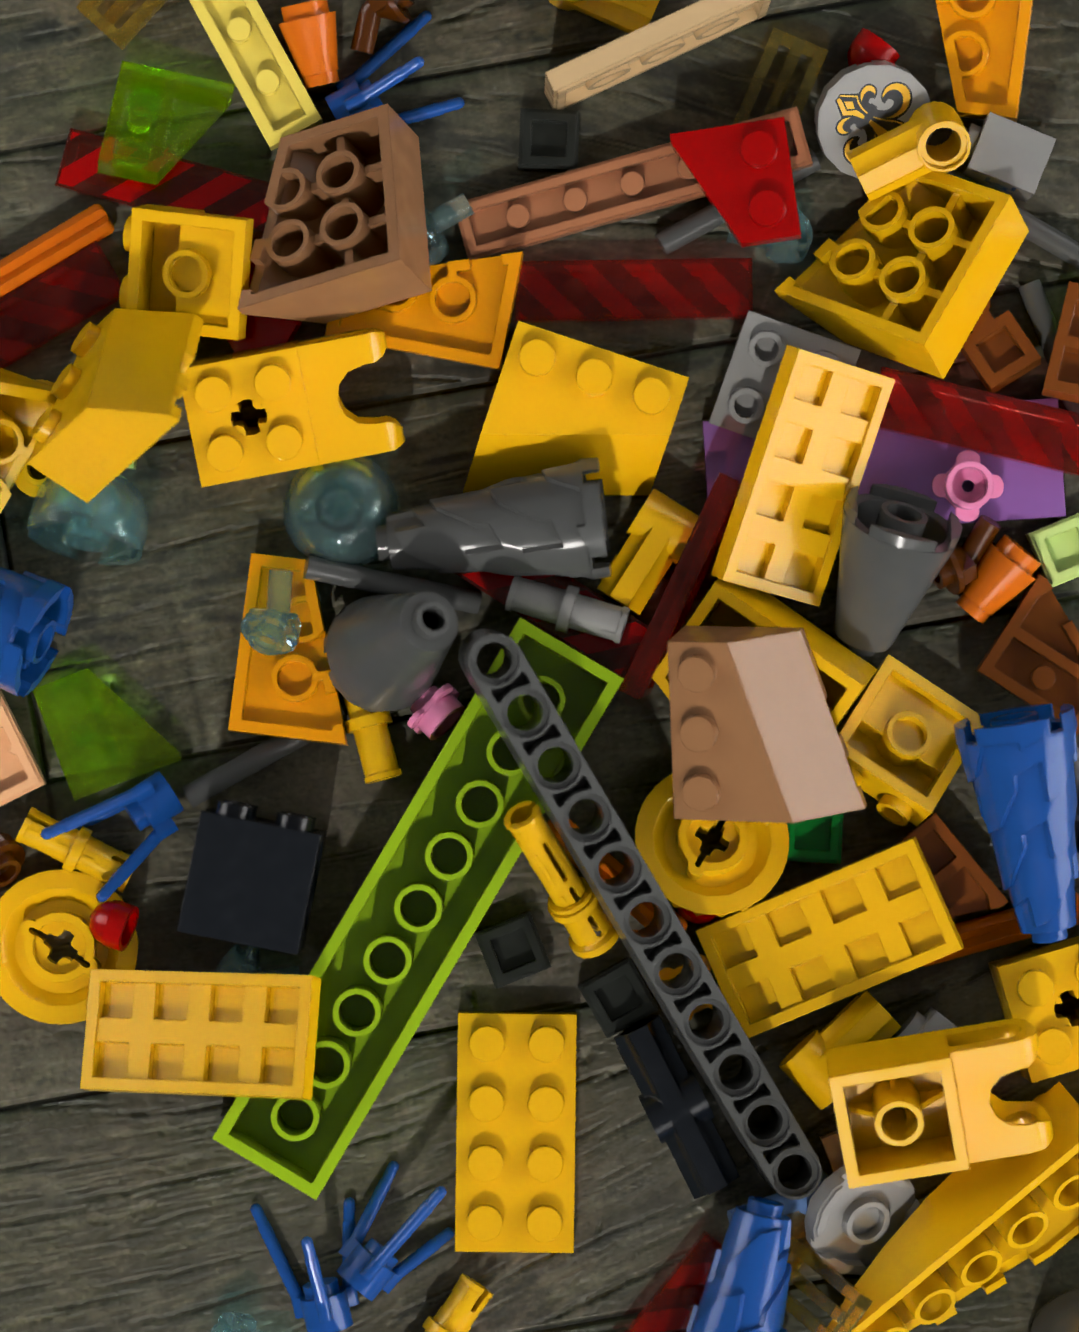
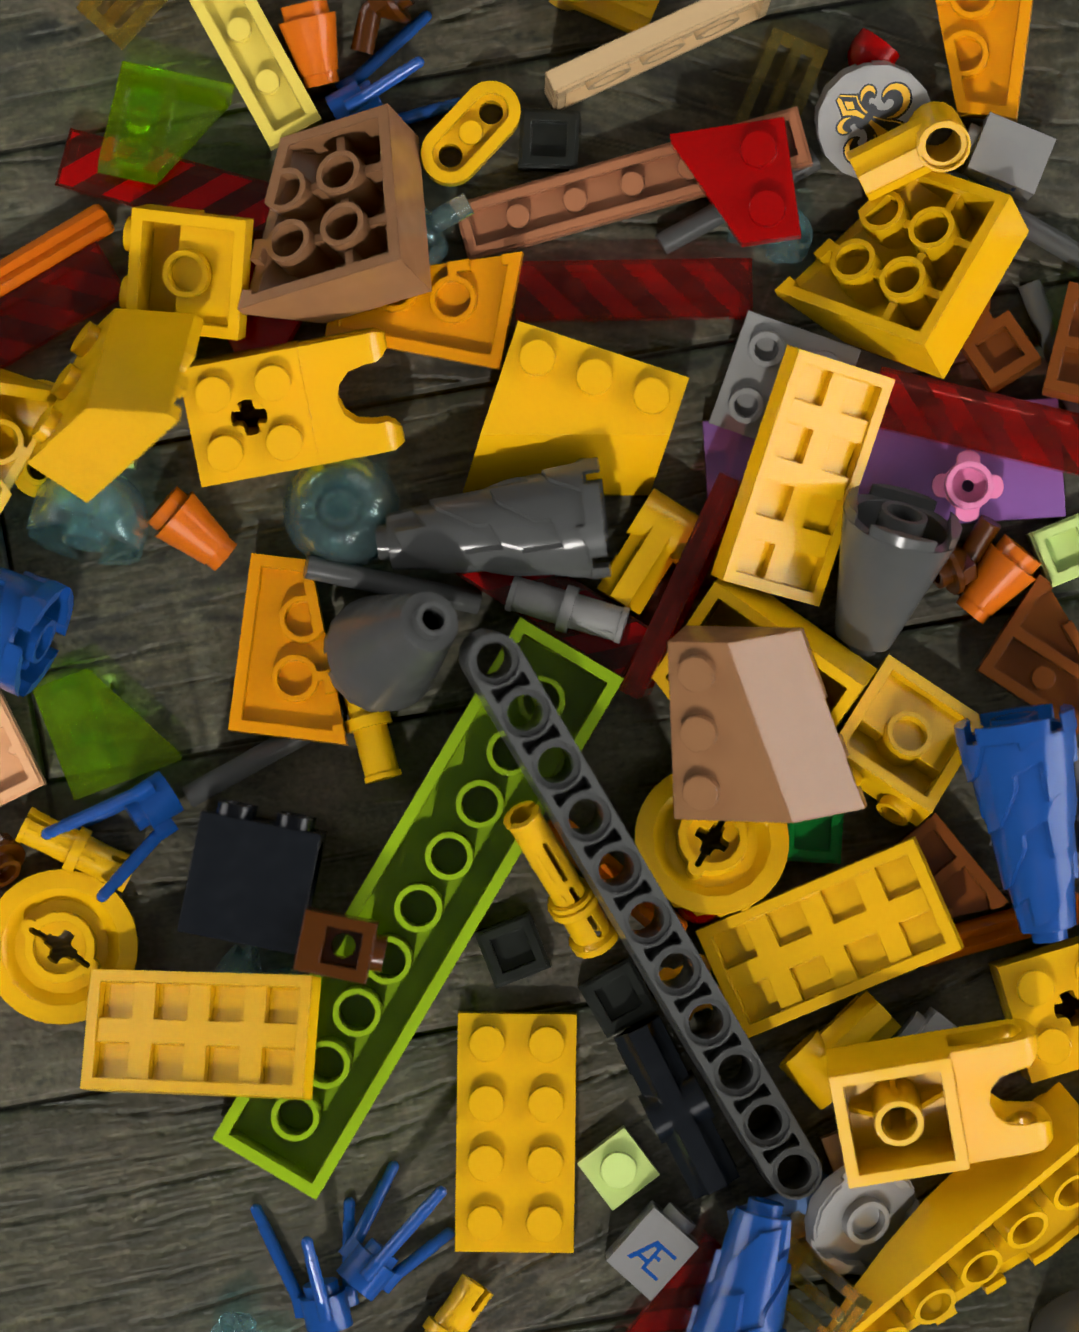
(114, 923): red hinge -> none
(191, 528): none -> orange cone
(274, 628): clear light blue plate -> none
(316, 951): none -> reddish brown brick
(436, 711): bright pink plate -> none
(470, 134): none -> yellow plate
(618, 1167): none -> yellowish green plate
(653, 1247): none -> light grey brick

